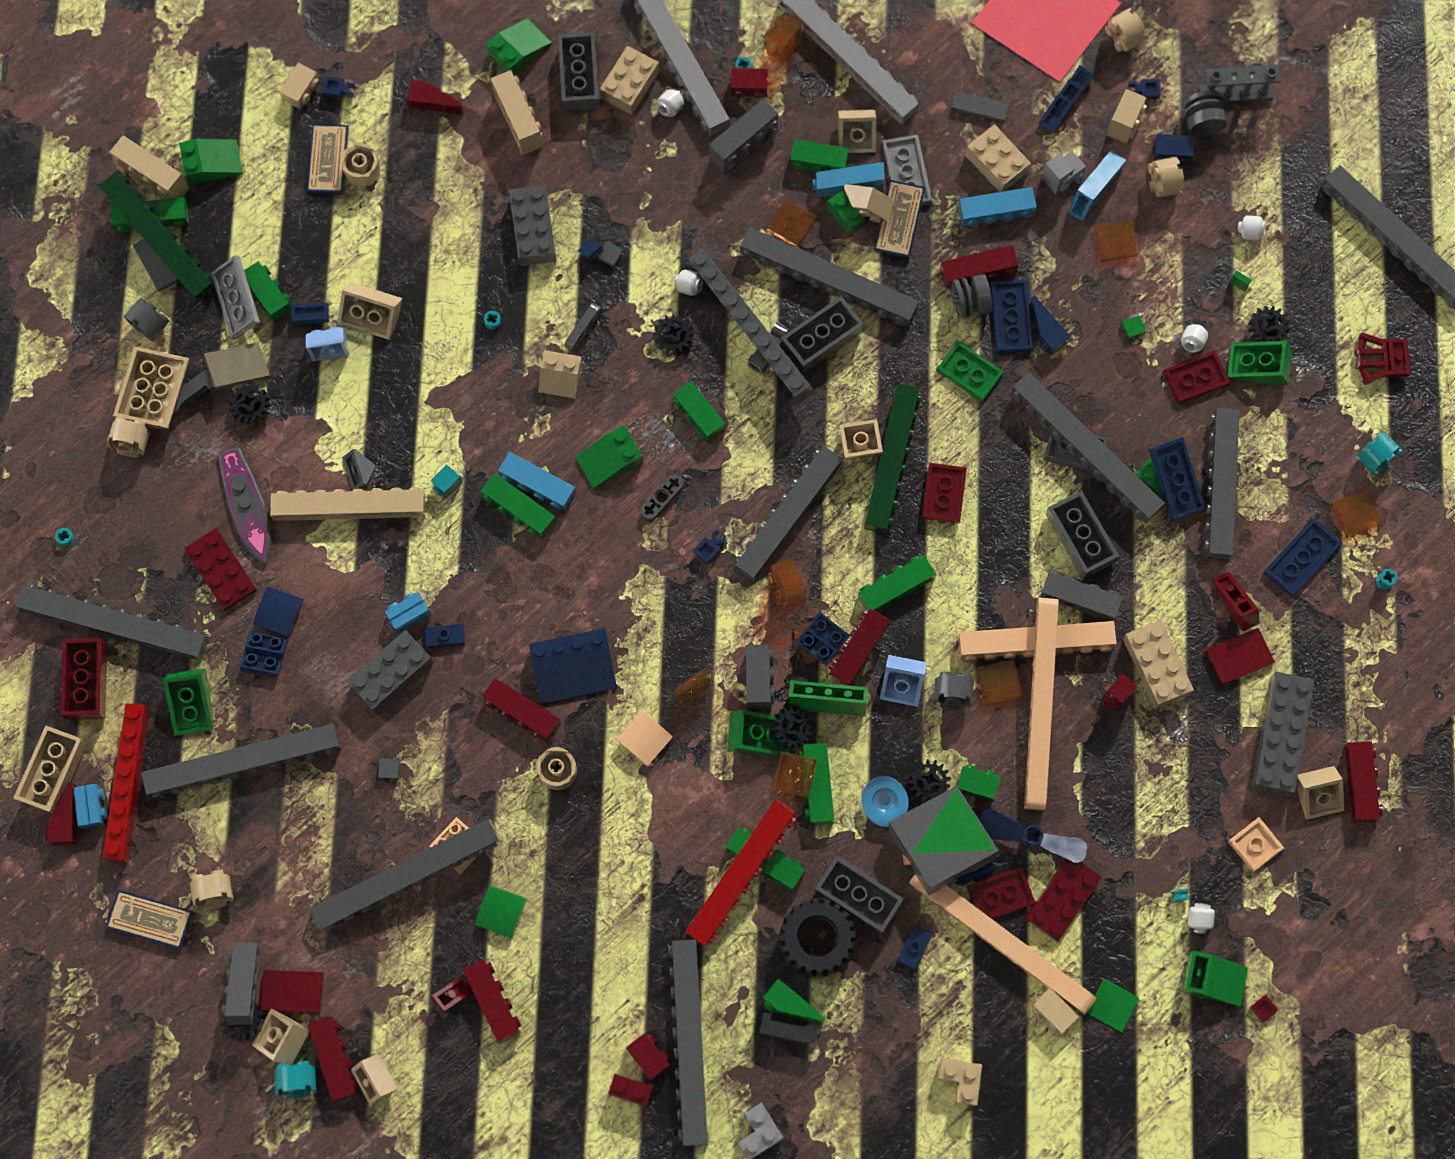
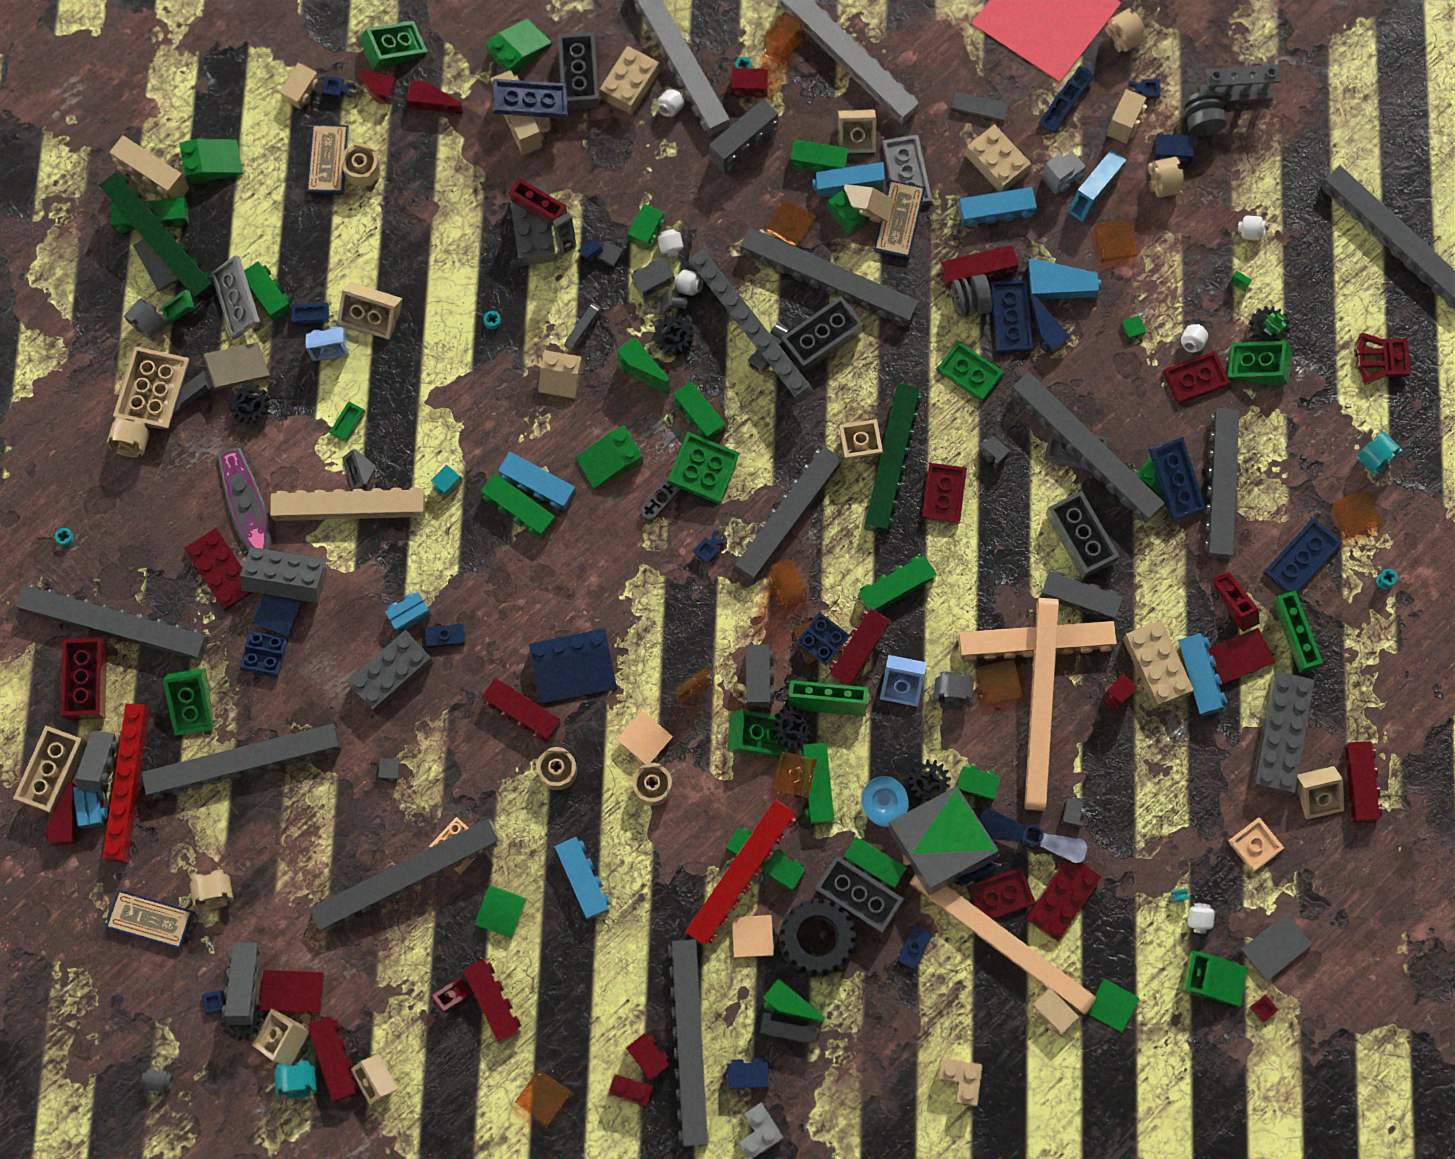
(97, 761): none -> dark grey brick
(157, 1080): none -> dark grey brick
(178, 306): none -> green tile
(213, 1002): none -> dark blue tile
(283, 574): none -> dark grey brick
(347, 422): none -> green tile
(379, 86): none -> dark red slope
(392, 44): none -> green slope
(529, 98): none -> dark blue tile
(536, 202): none -> dark red brick
(543, 1097): none -> clear orange tile
(564, 234): none -> dark grey tile
(582, 879): none -> dark azure brick
(640, 366): none -> green slope
(642, 780): none -> tan brick
(646, 226): none -> green brick
(652, 277): none -> dark grey brick
(664, 303): none -> dark grey bracket
(670, 242): none -> white head
(703, 467): none -> green plate
(748, 1075): none -> dark blue brick
(752, 936): none -> light nougat tile
(874, 863): none -> green brick
(994, 451): none -> dark grey brick
(1060, 281): none -> dark azure slope
(1073, 813): none -> dark grey brick
(1202, 674): none -> dark azure brick
(1275, 323): none -> green gear
(1276, 947): none -> dark grey tile
(1297, 632): none -> green brick

